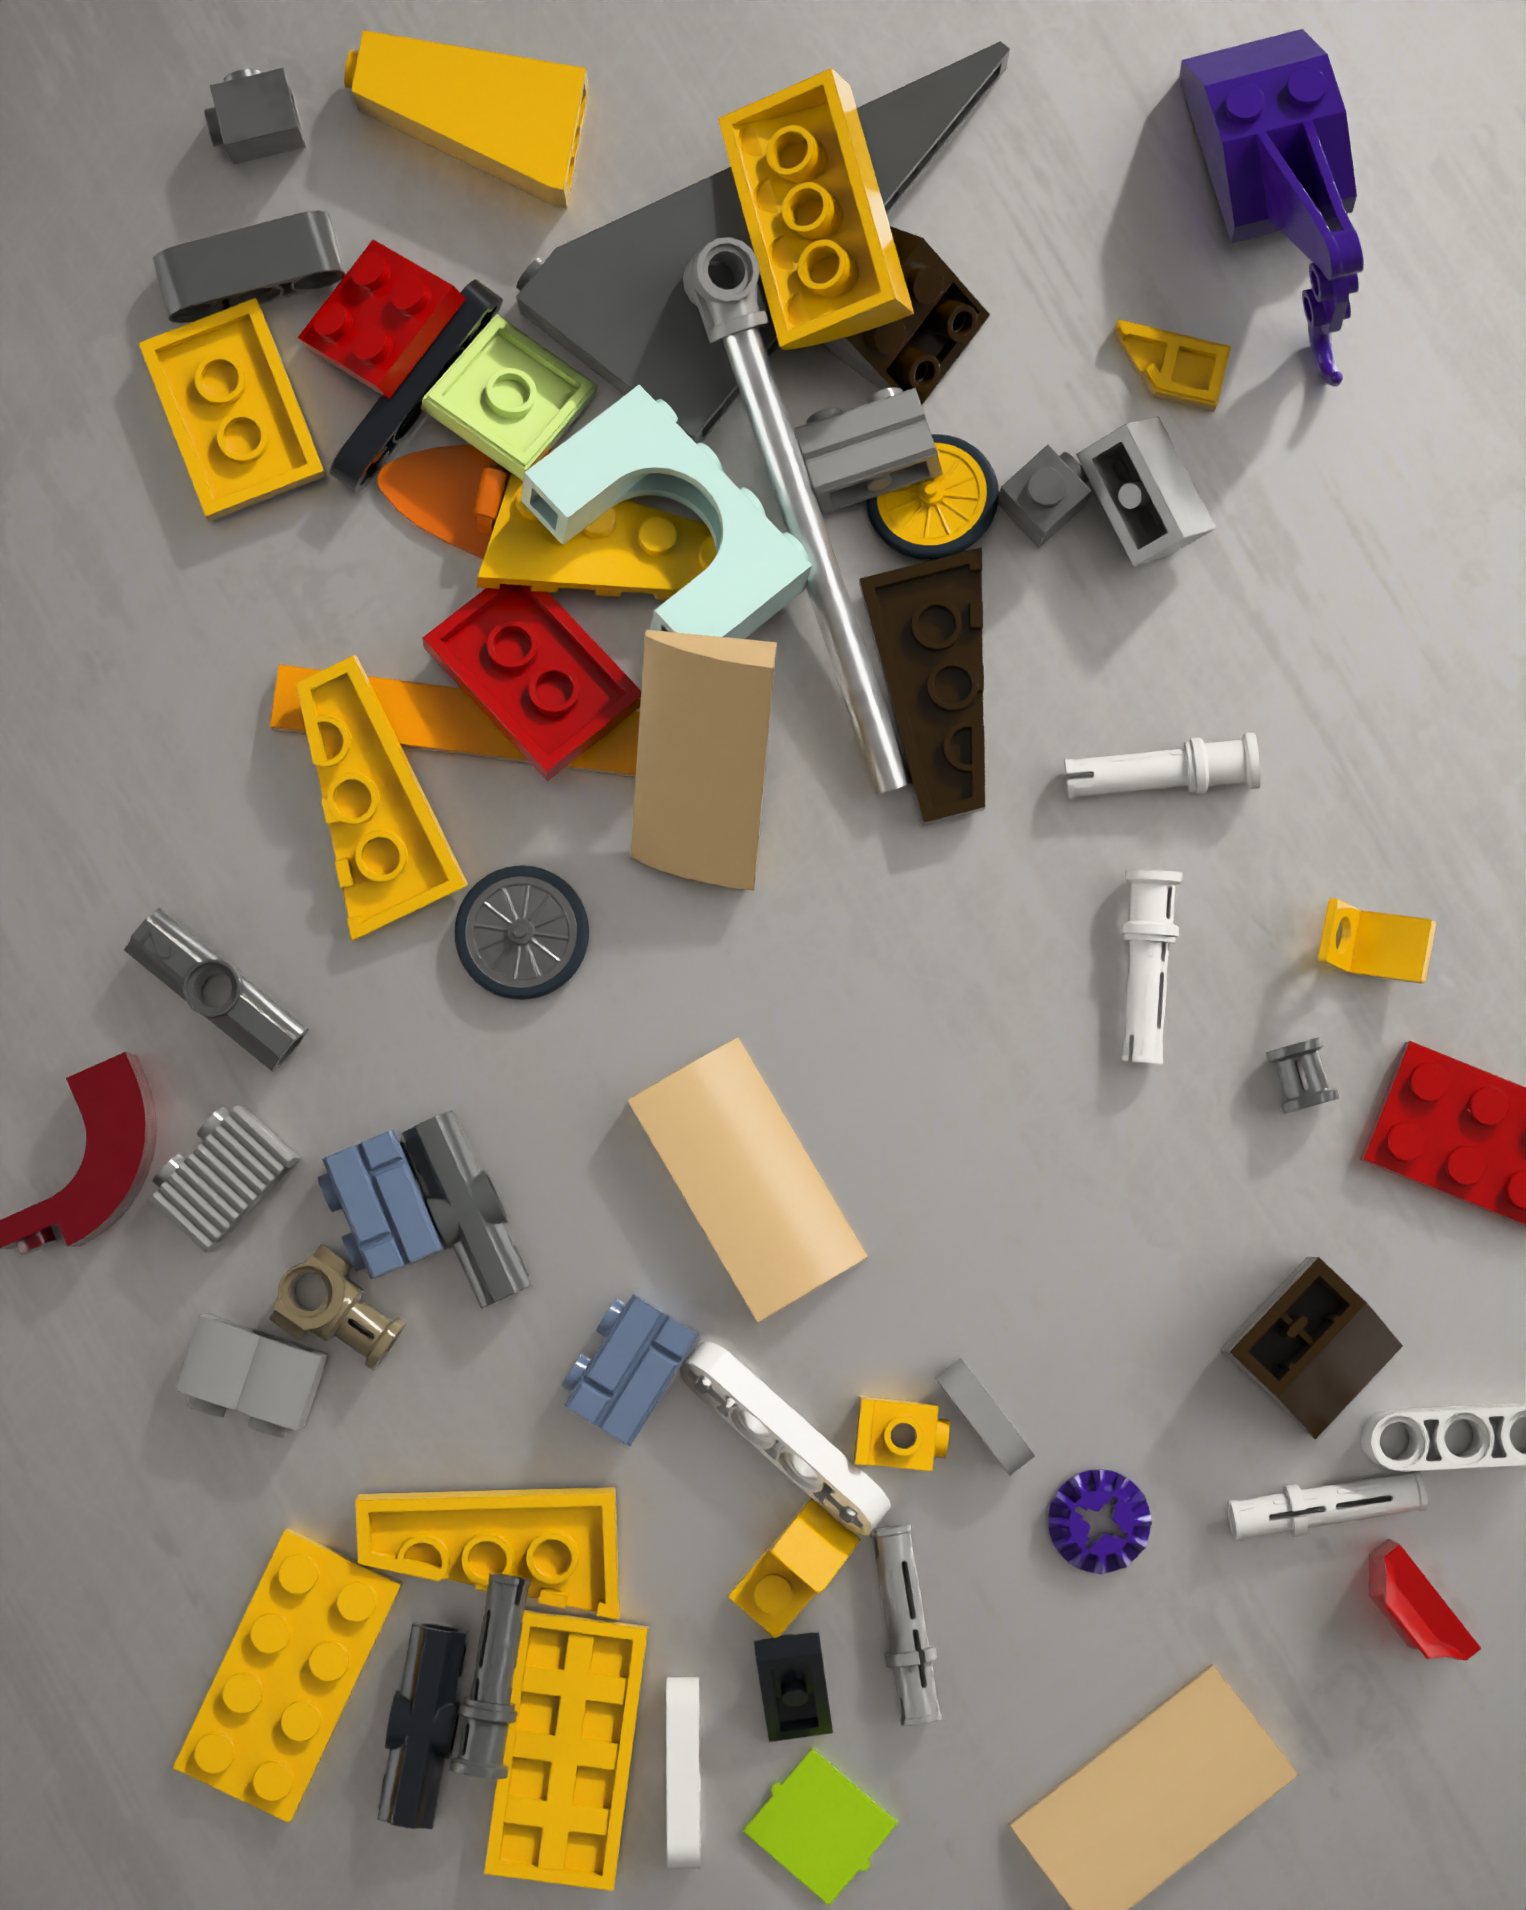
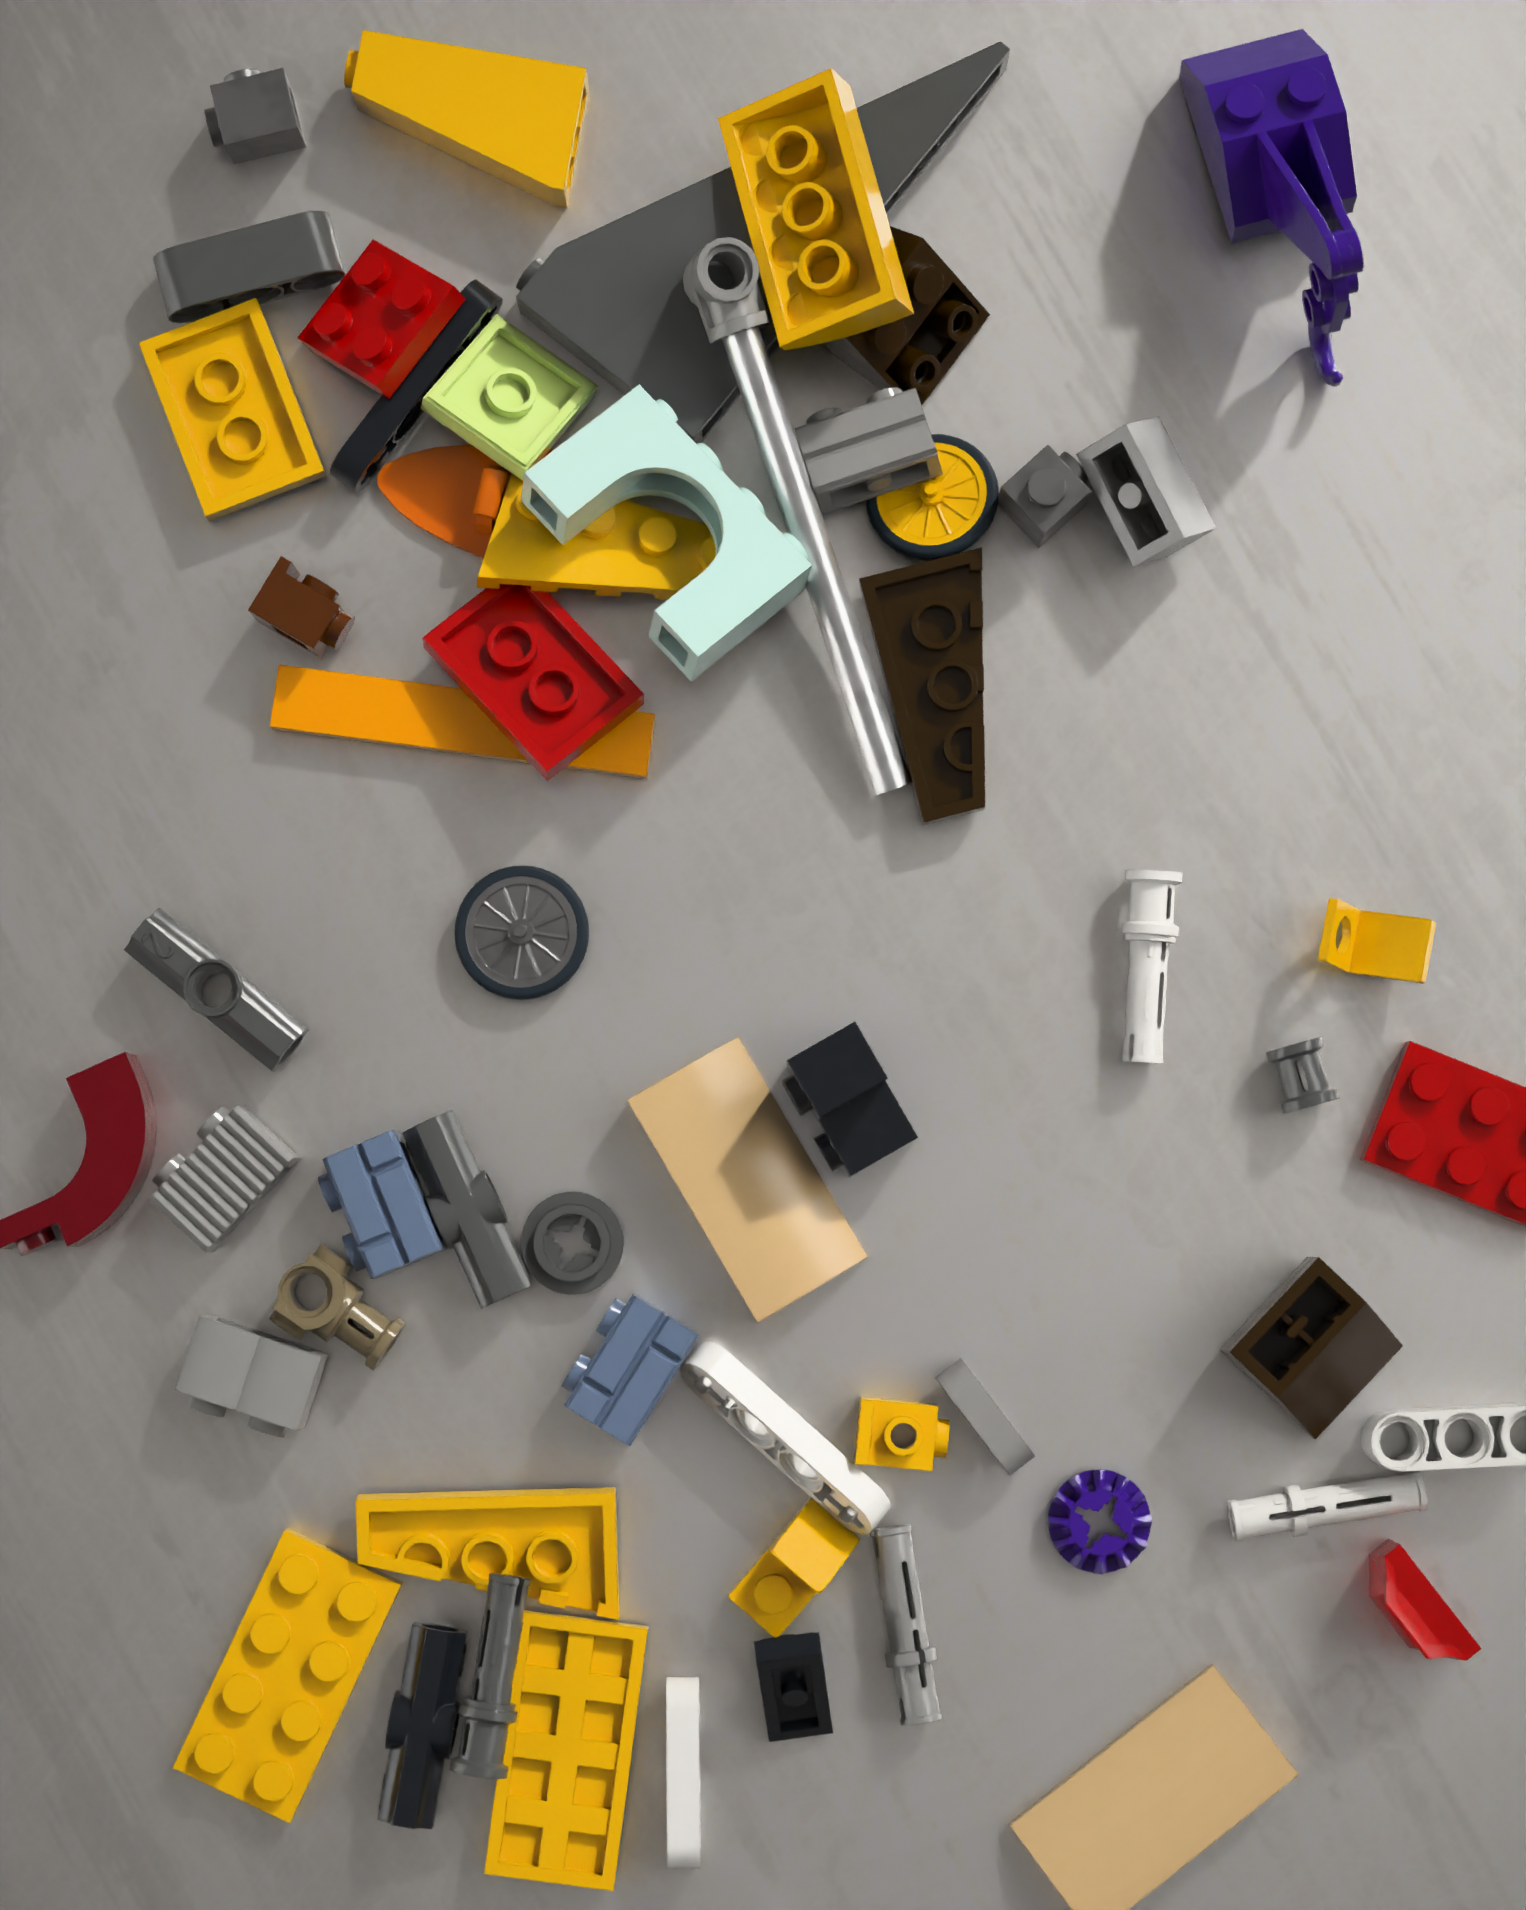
(302, 610): none -> reddish brown brick
(377, 815): yellow wing -> none
(543, 1253): none -> dark grey gear
(702, 756): tan slope -> none
(820, 1826): lime piece -> none
(849, 1099): none -> black brick
(1175, 364): yellow tile -> none
(1195, 766): white pin -> none

